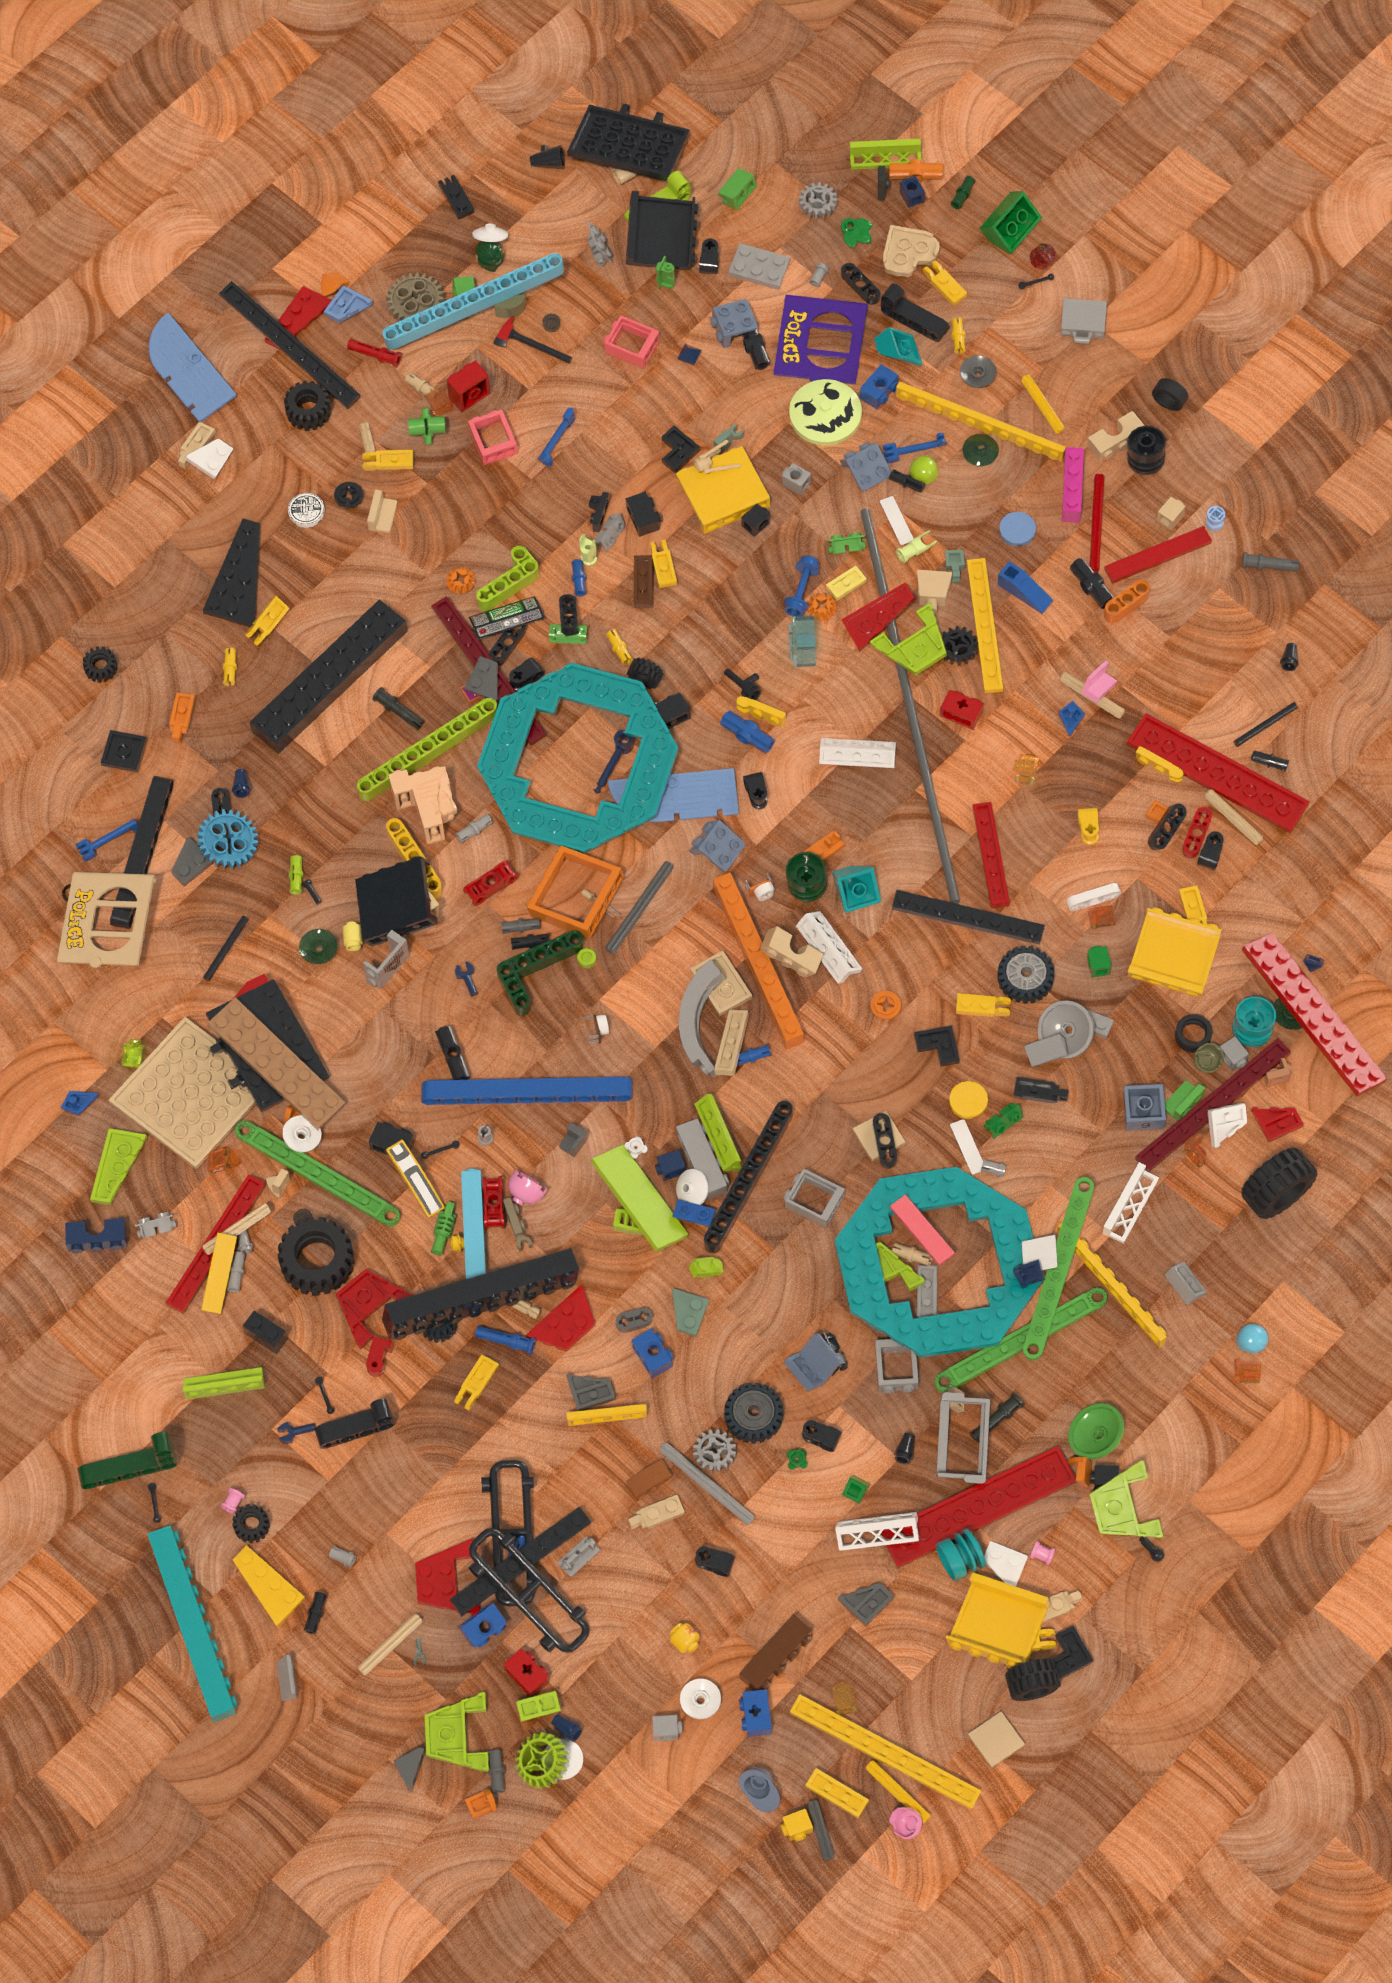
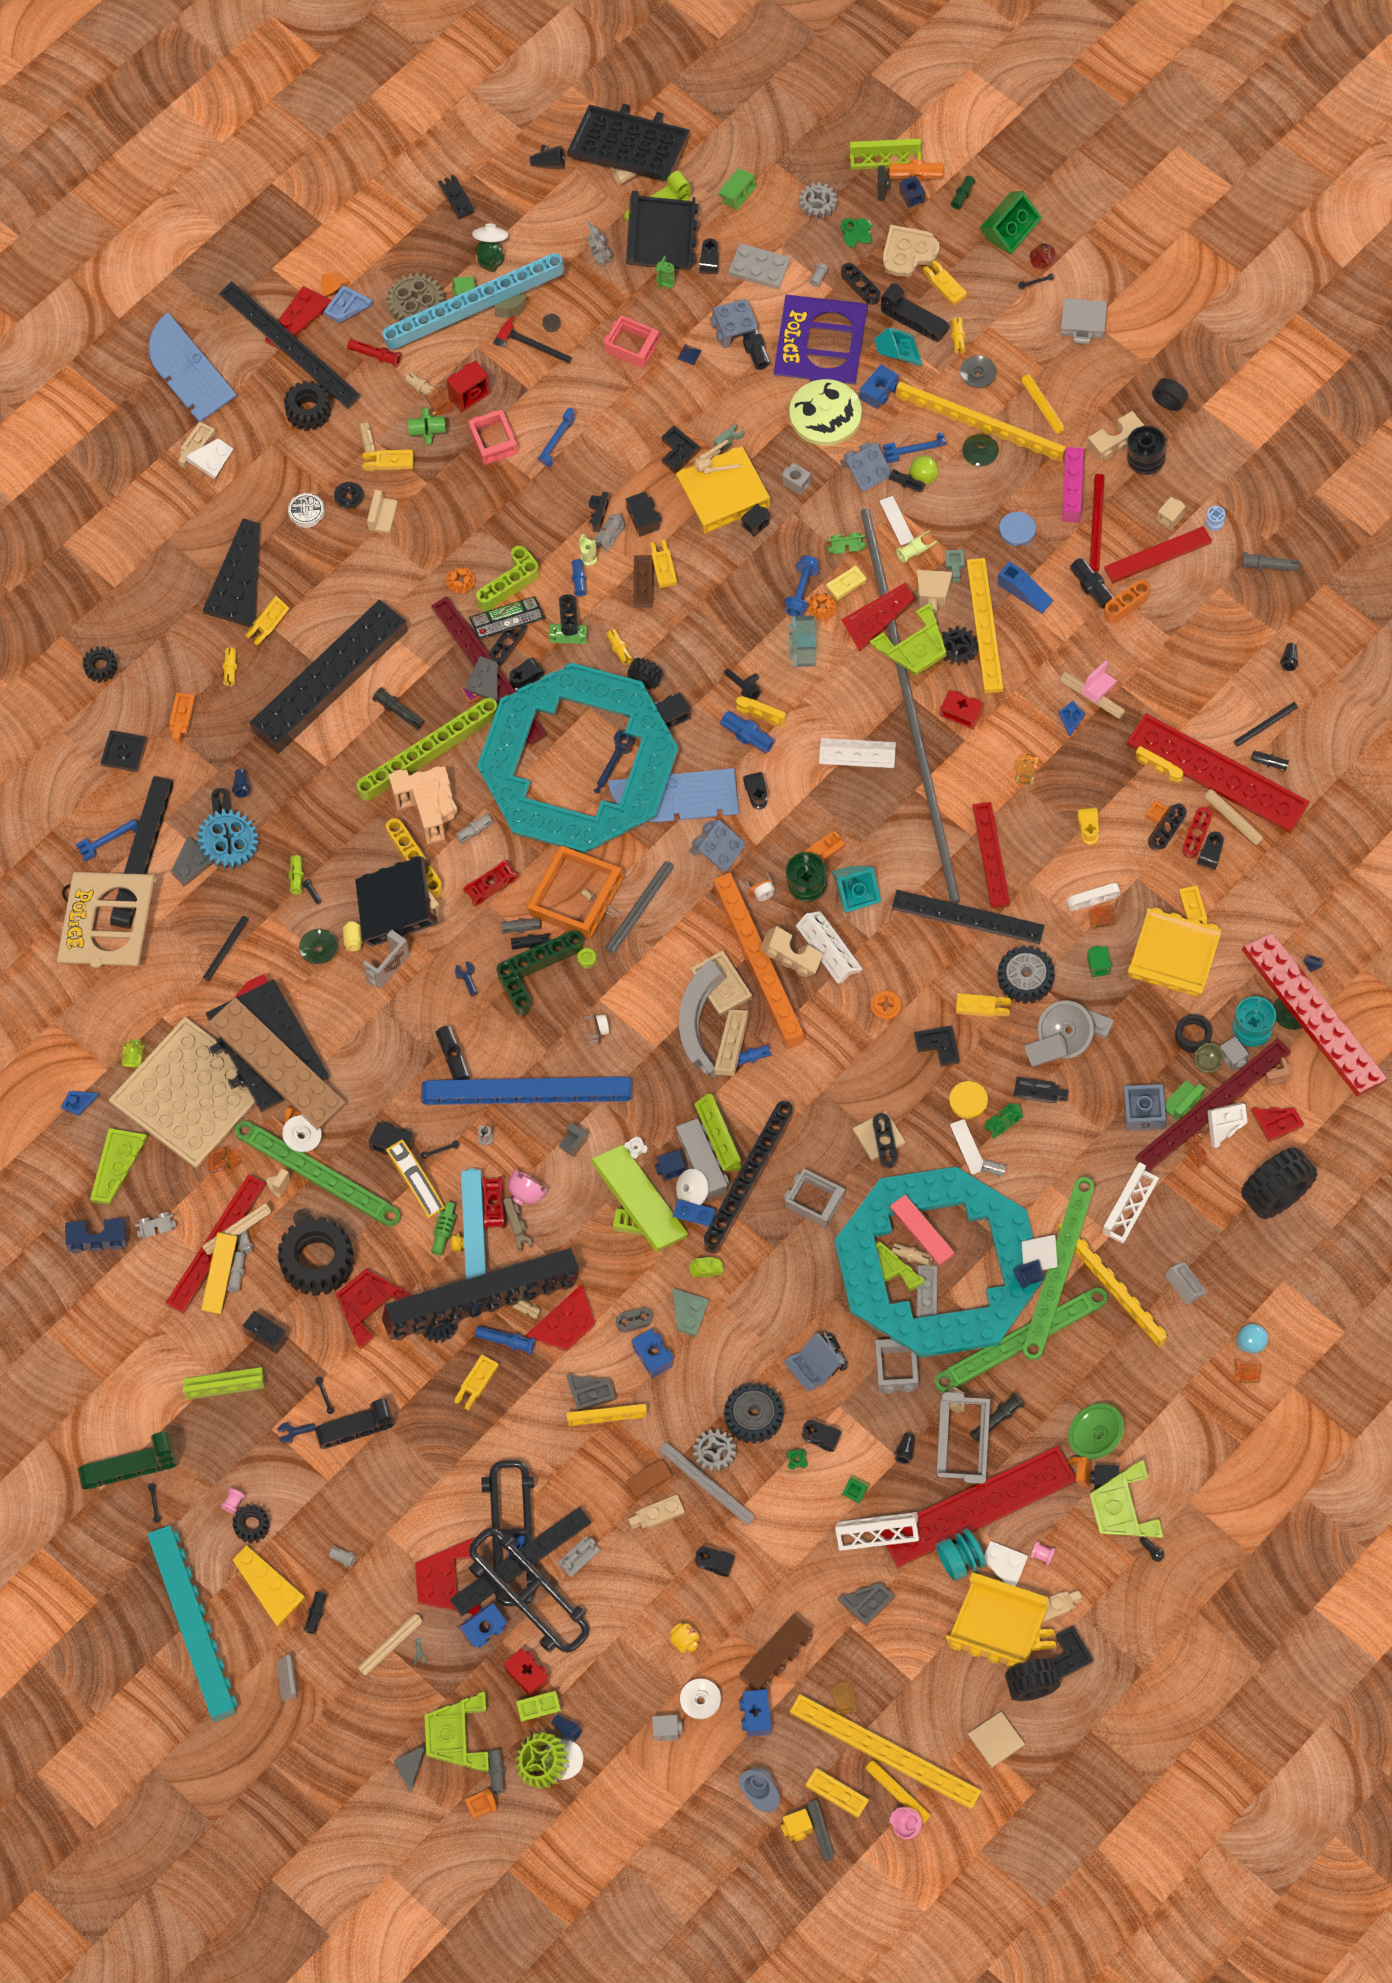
(377, 1354): red leg -> none

